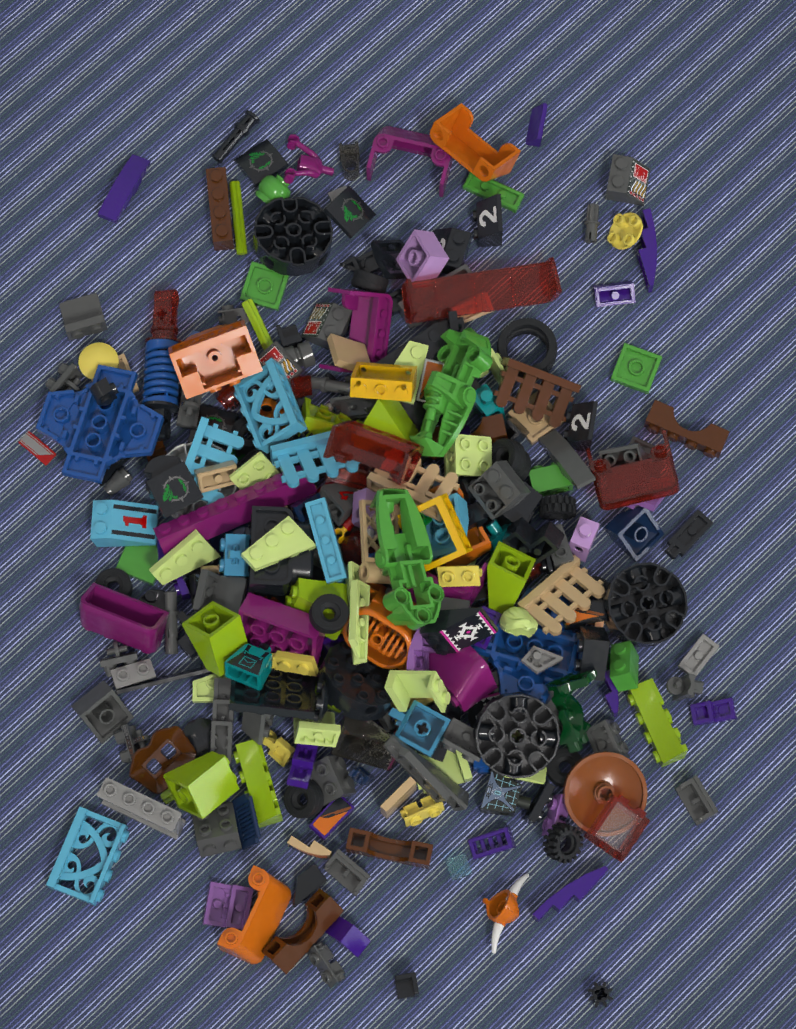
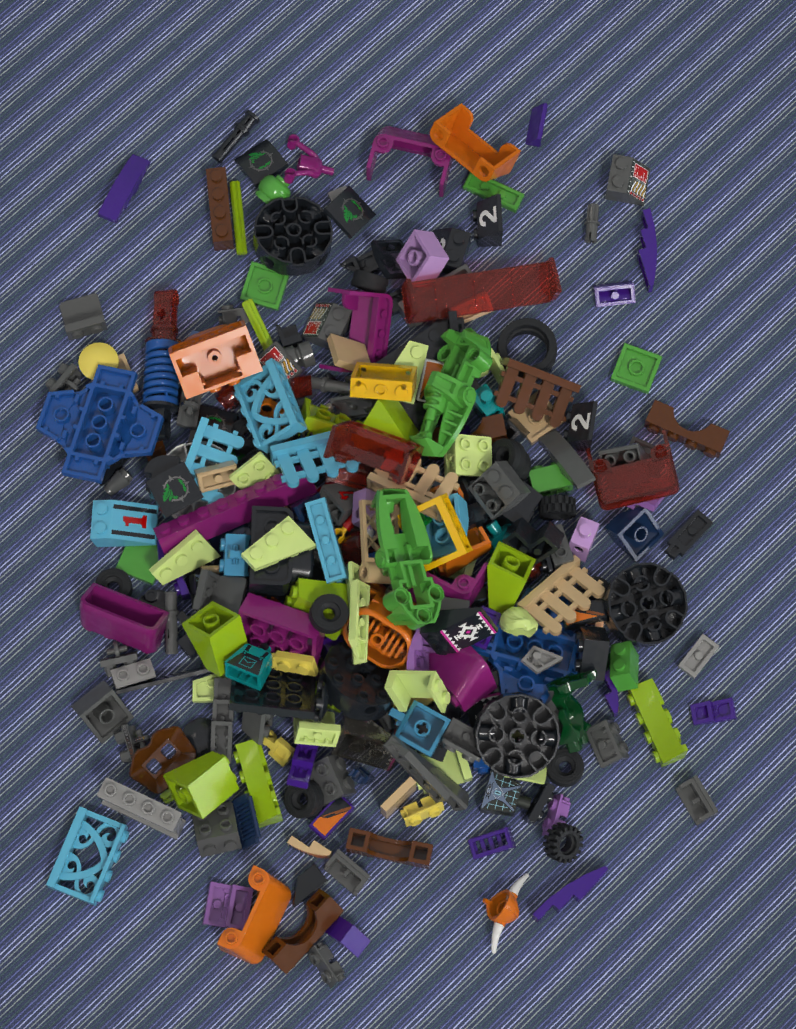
(37, 448): sticker -> none
(104, 392): black plate -> none
(350, 158): clear smoke piece -> none
(406, 985): black panel -> none
(458, 867): clear light blue plate -> none
(459, 575): light yellow hinge -> none
(595, 780): dark orange dish -> none
(606, 993): black gear -> none
(617, 827): window -> none
(625, 230): light yellow dish -> none
(684, 687): dark grey hips -> none

